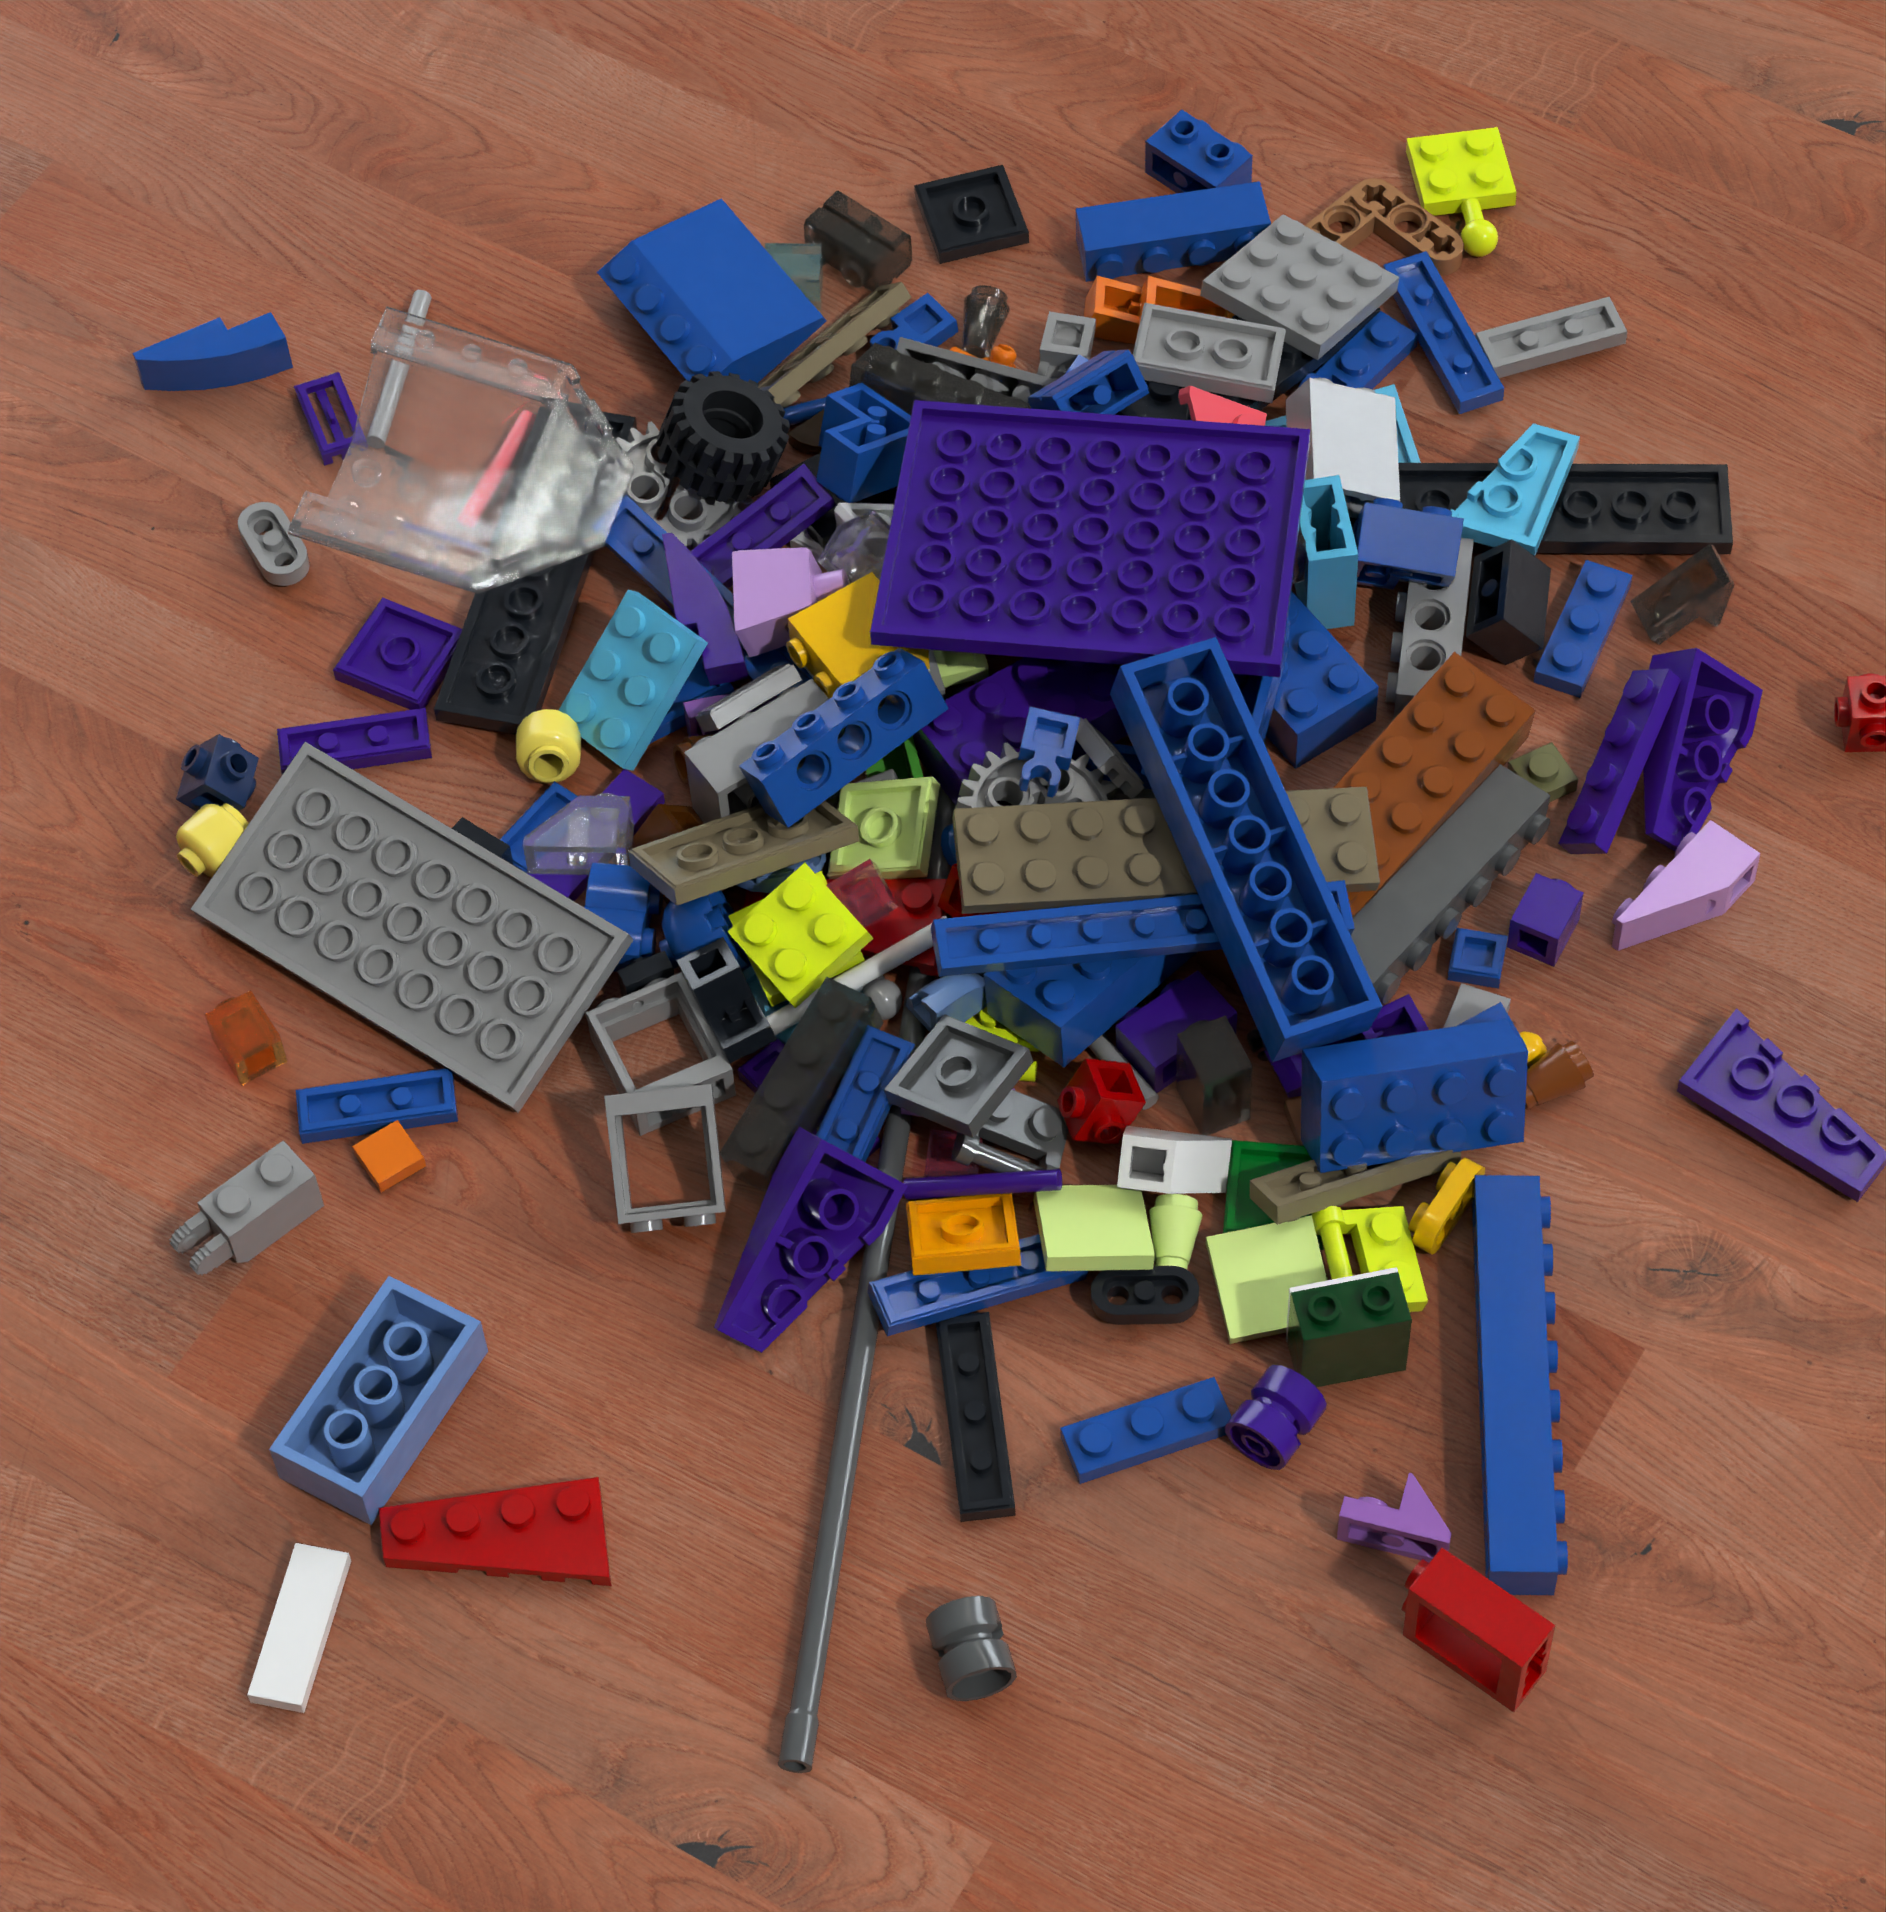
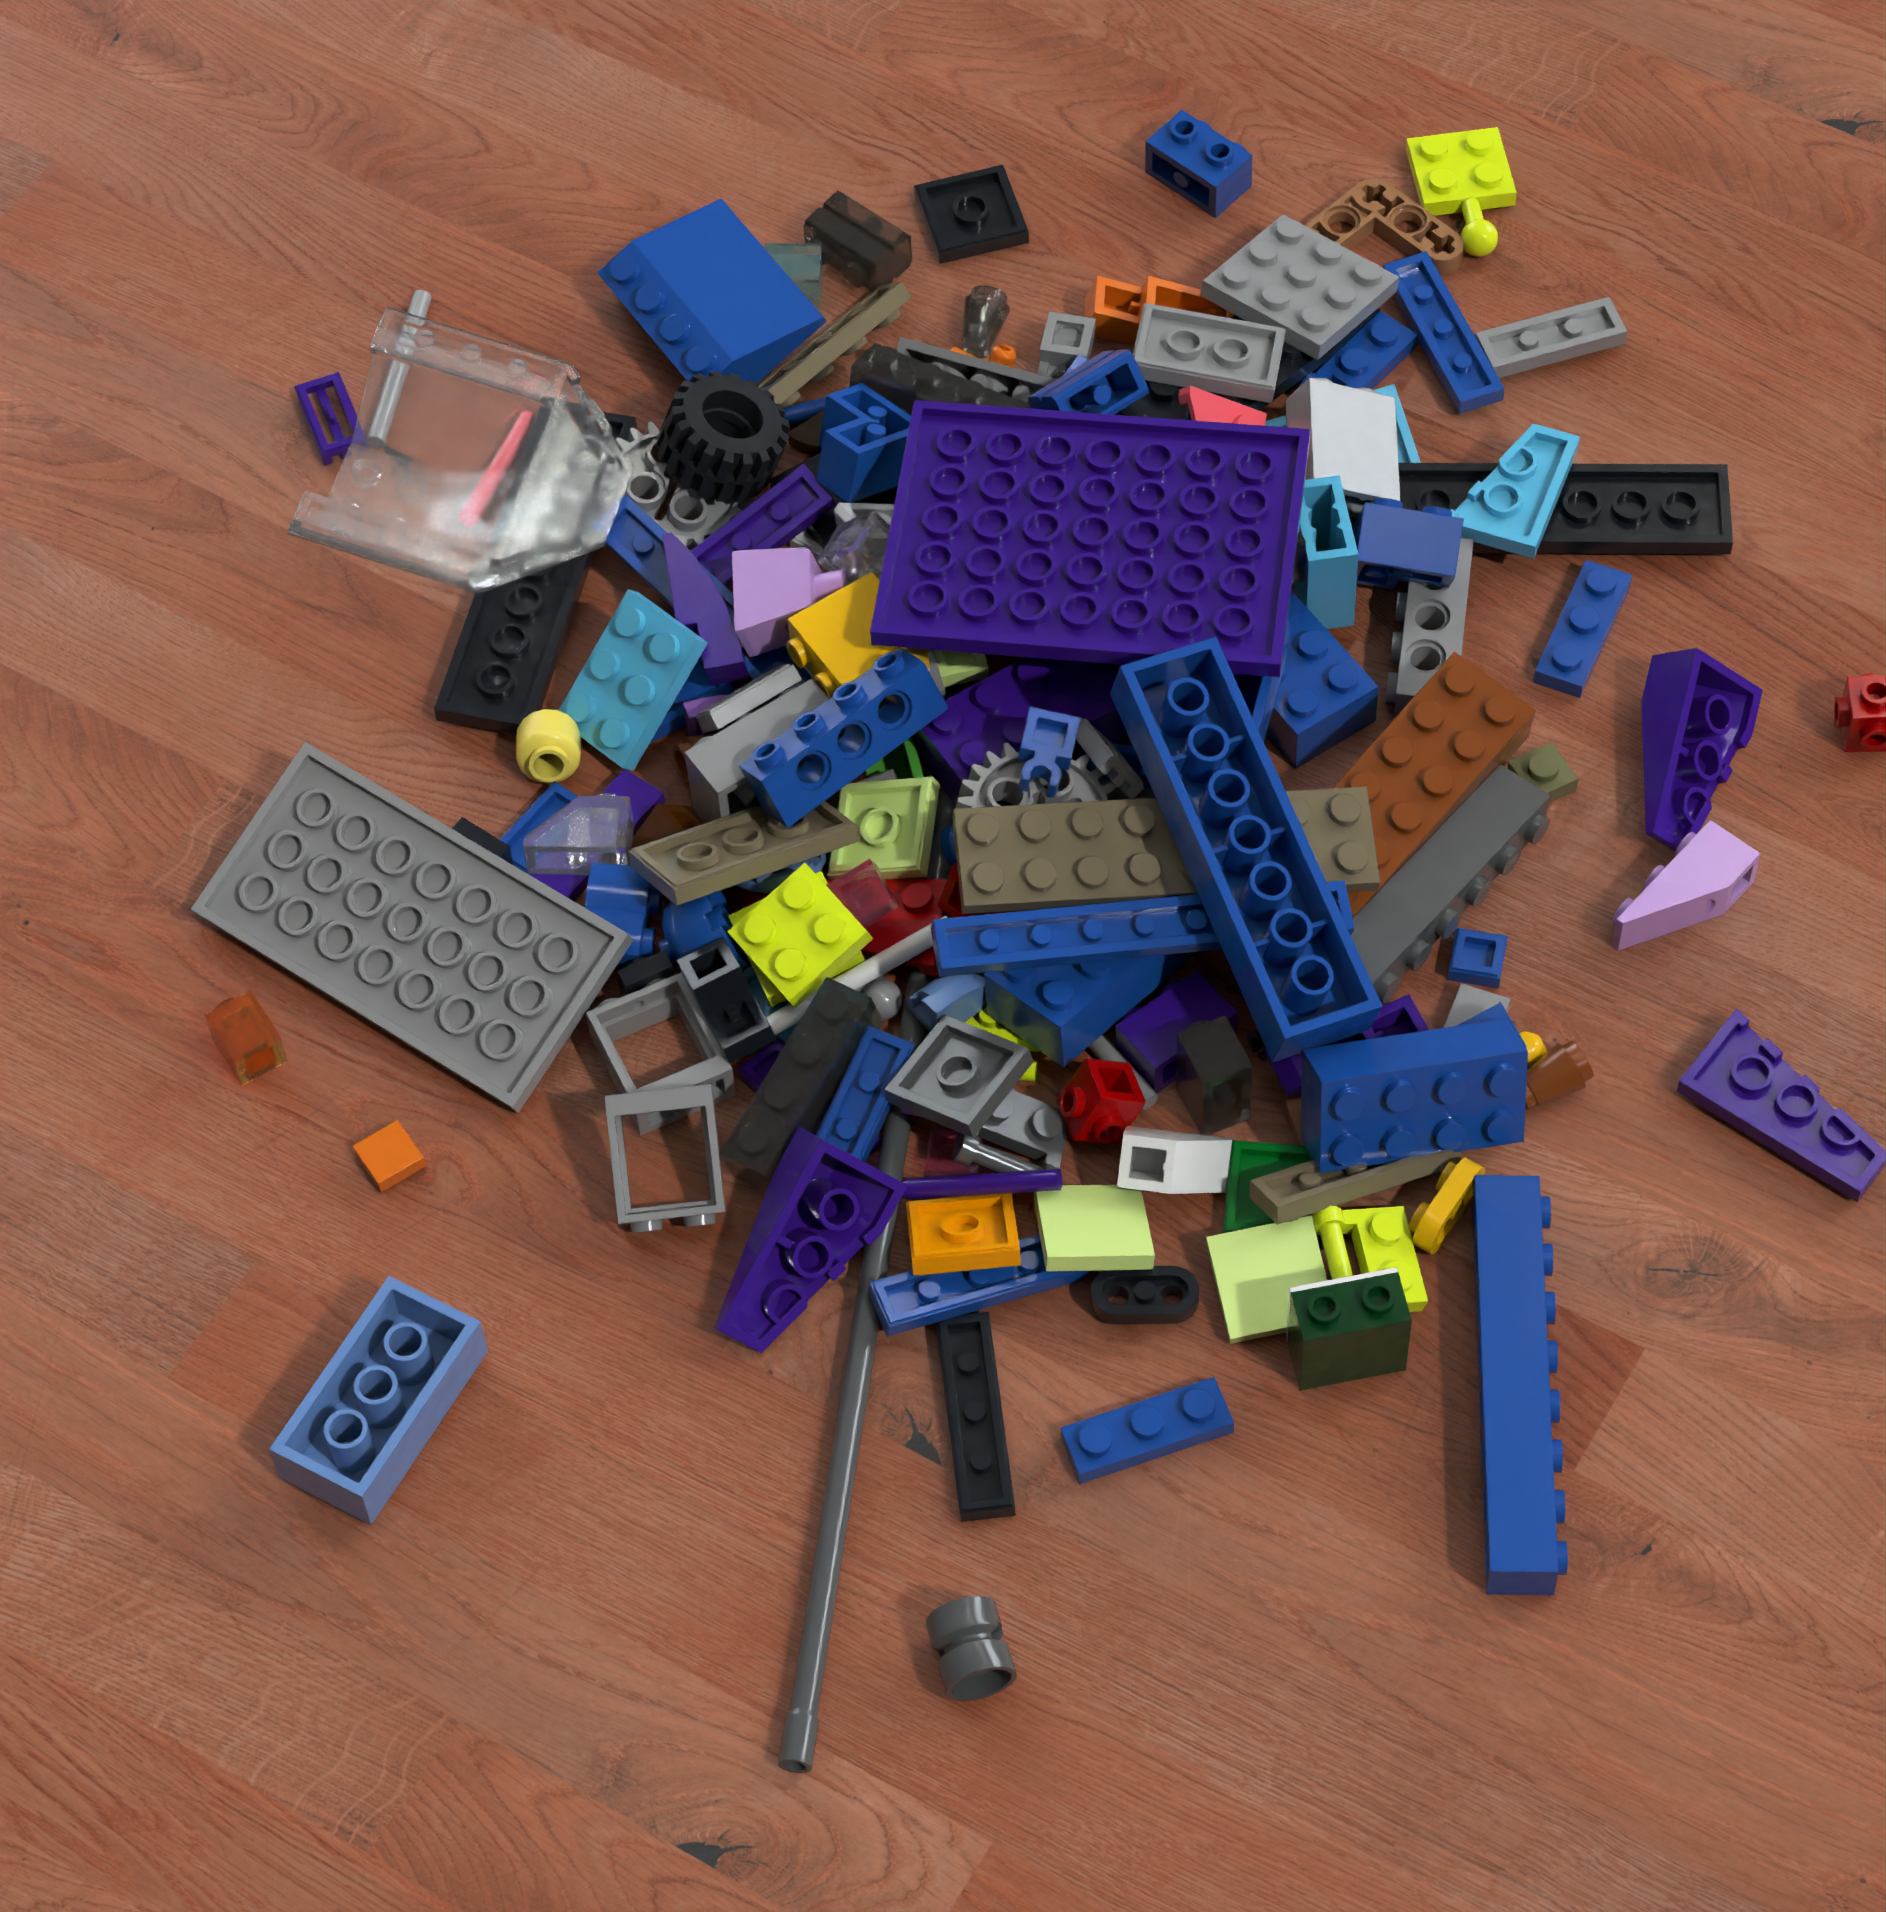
(209, 838): light yellow head -> none
(215, 356): blue slope -> none
(217, 774): dark blue brick -> none
(250, 1210): light grey hinge -> none
(275, 546): light grey plate -> none
(299, 1628): white tile -> none
(362, 740): dark purple tile -> none
(374, 1103): blue tile -> none
(399, 655): dark purple tile -> none
(524, 1530): red wing -> none
(920, 321): blue plate -> none
(1169, 230): blue brick -> none
(1174, 1229): yellowish green cone -> none
(1279, 1410): dark purple wheel -> none
(1409, 1531): medium lavender slope -> none
(1476, 1628): red window -> none
(1508, 602): black brick -> none
(1545, 919): dark purple brick -> none
(1619, 761): dark purple plate -> none
(1690, 591): clear smoke slope -> none

